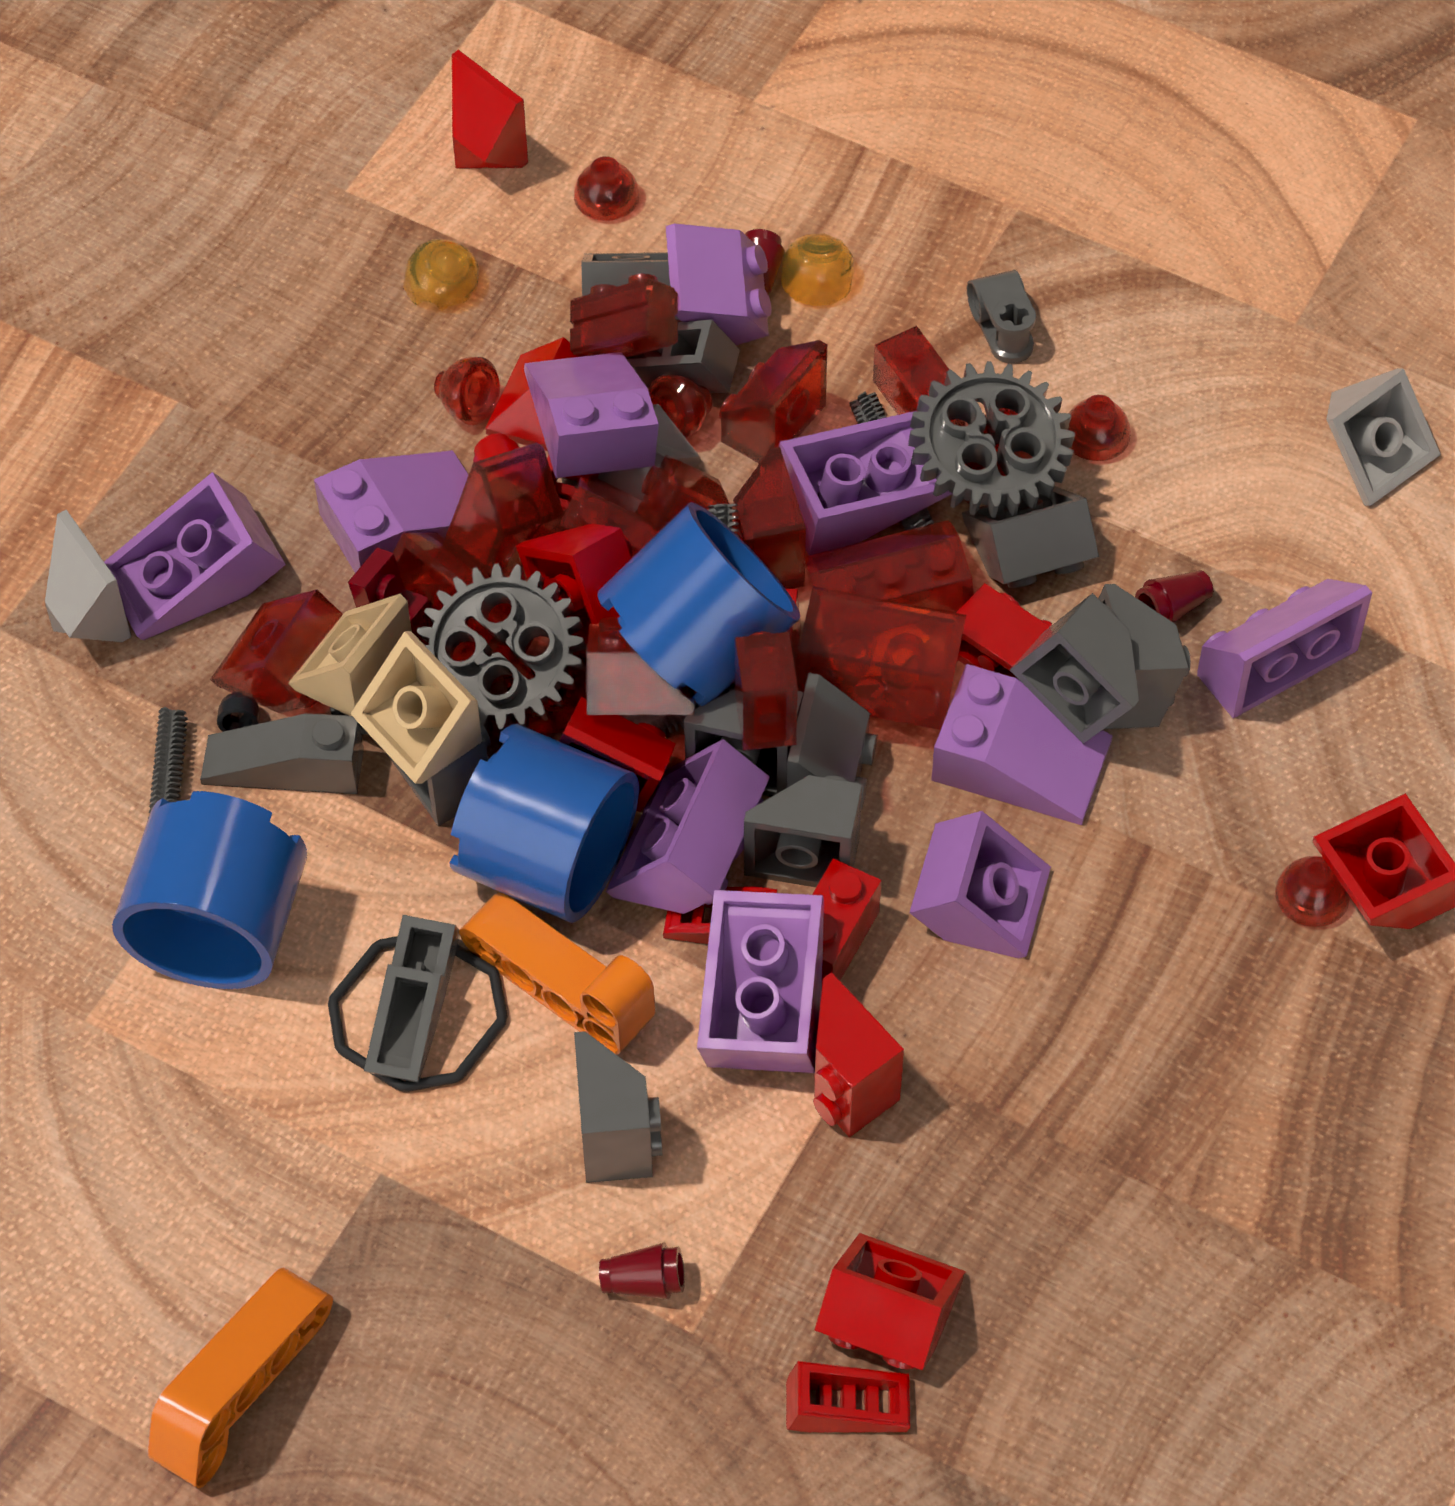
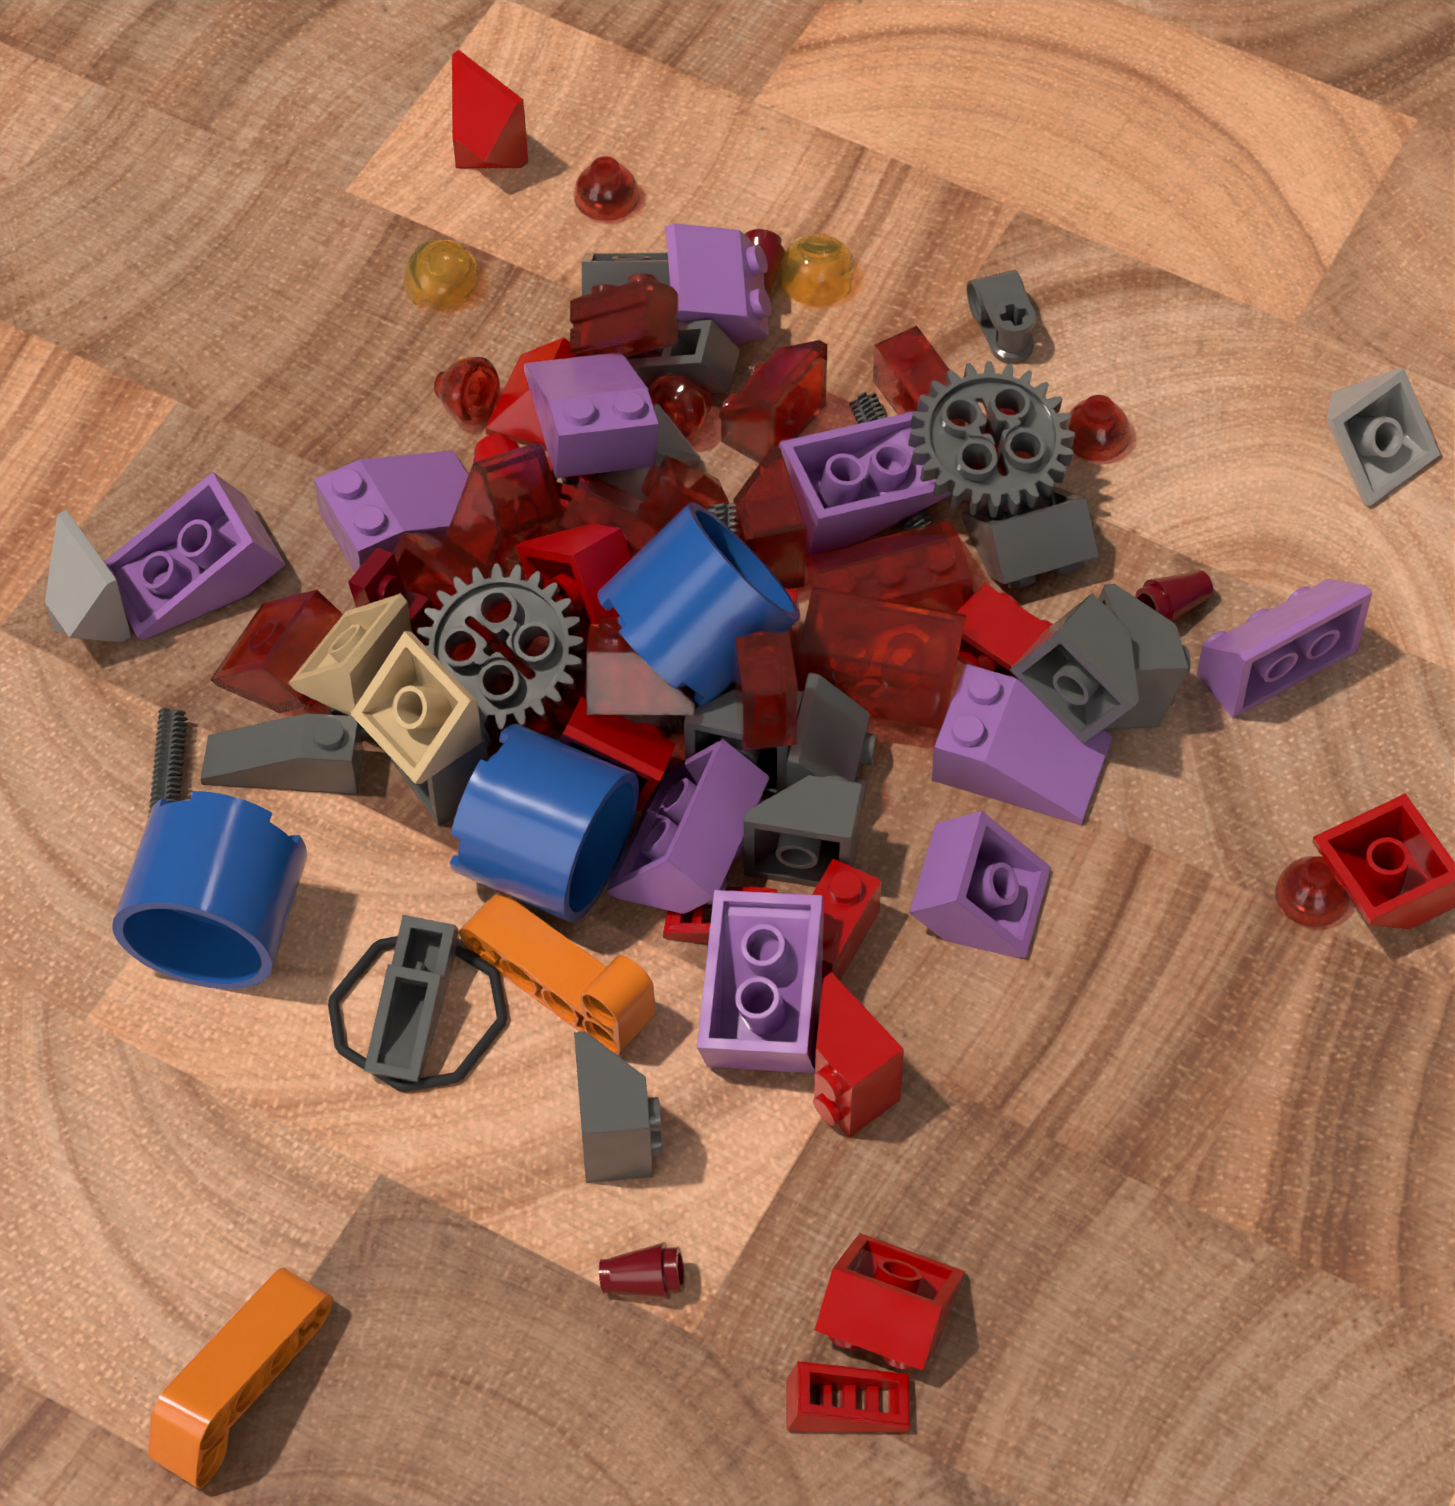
(247, 711): black hinge -> none

